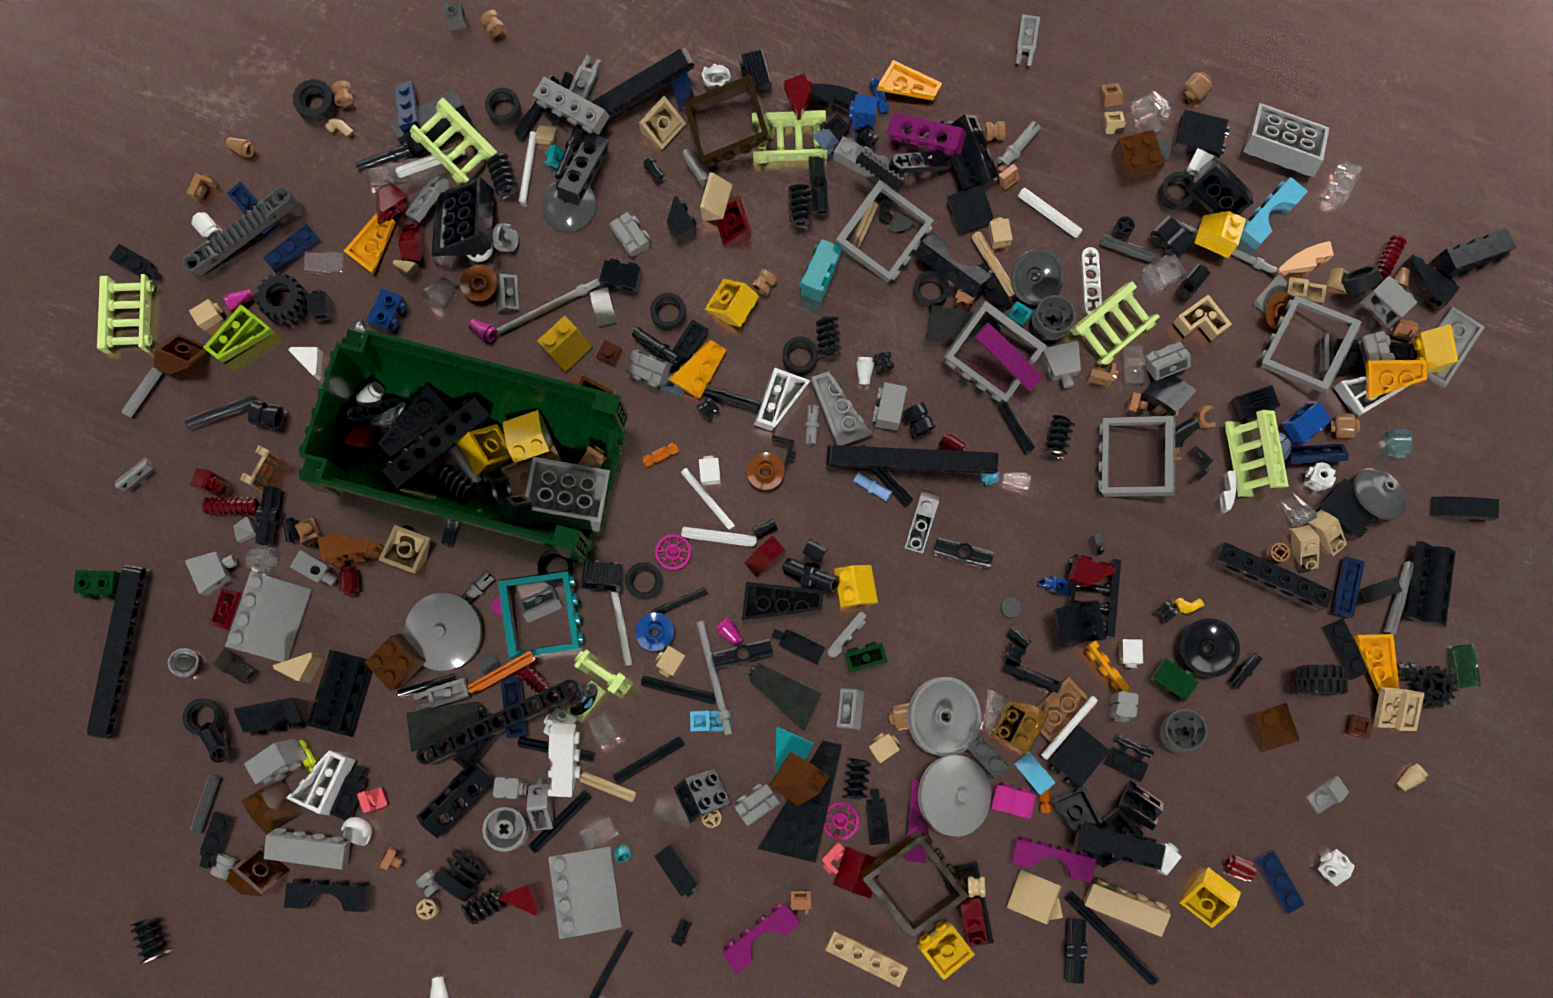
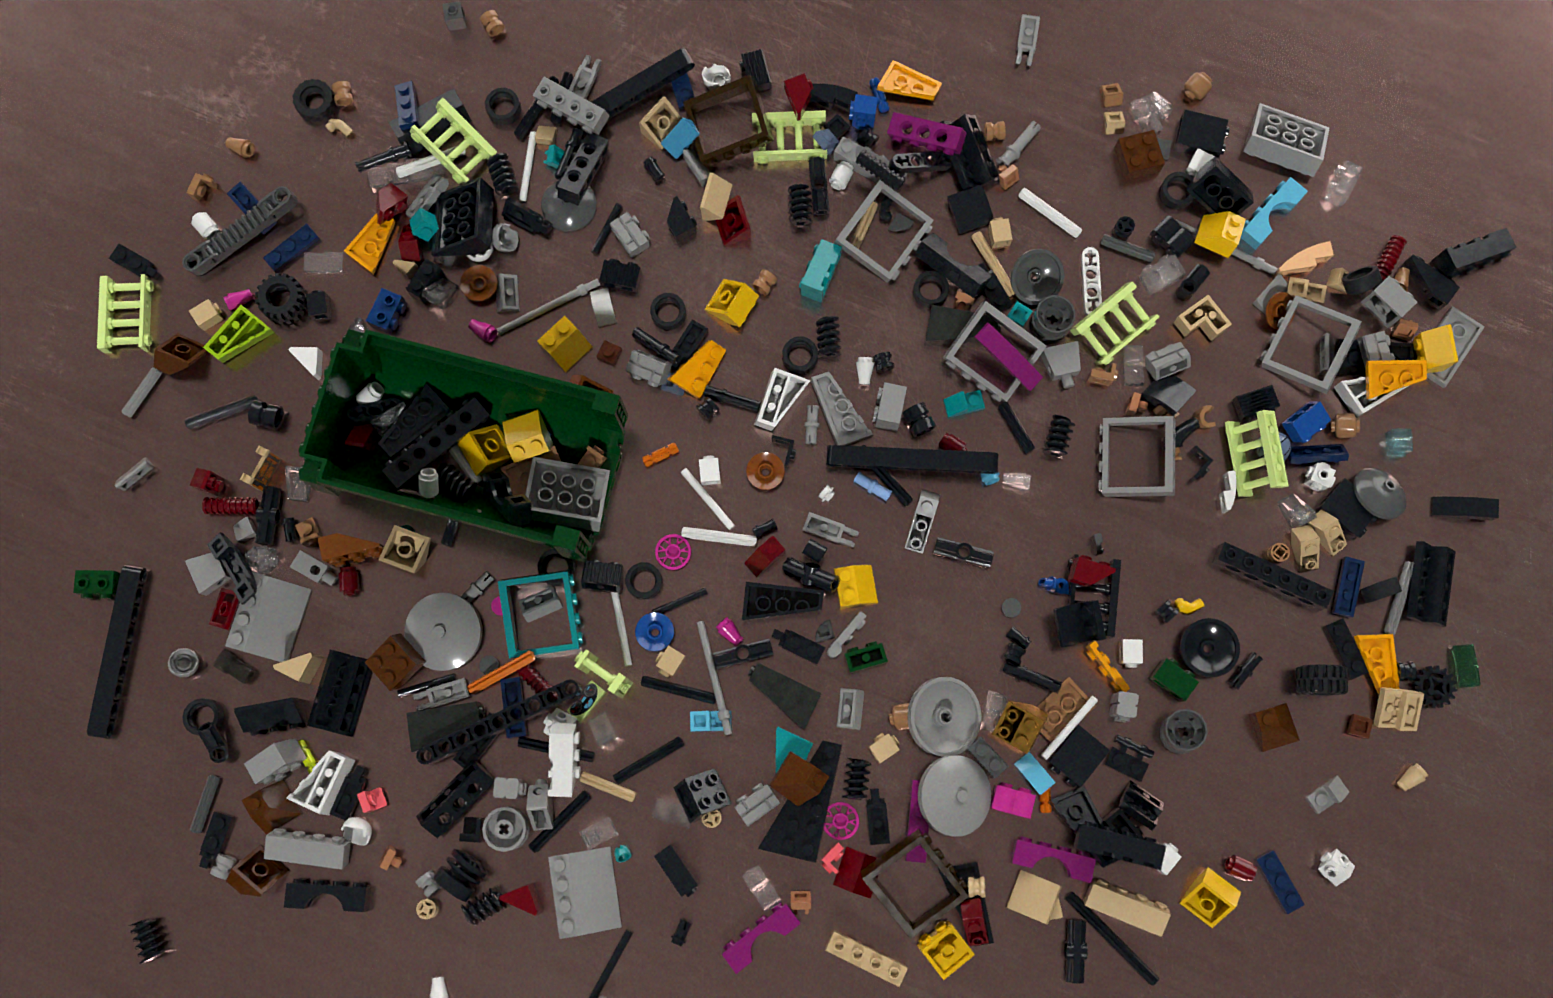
(236, 566): none -> black slope
(296, 488): none -> clear slope
(423, 224): none -> teal brick
(424, 277): none -> black brick
(428, 483): none -> white brick
(472, 830): none -> black panel
(525, 217): none -> black hinge
(606, 229): none -> black bar
(680, 137): none -> dark azure slope
(761, 888): none -> clear slope
(824, 632): none -> dark grey tile
(827, 493): none -> white plate
(828, 529): none -> light grey hinge
(841, 175): none -> white brick
(964, 403): none -> teal slope

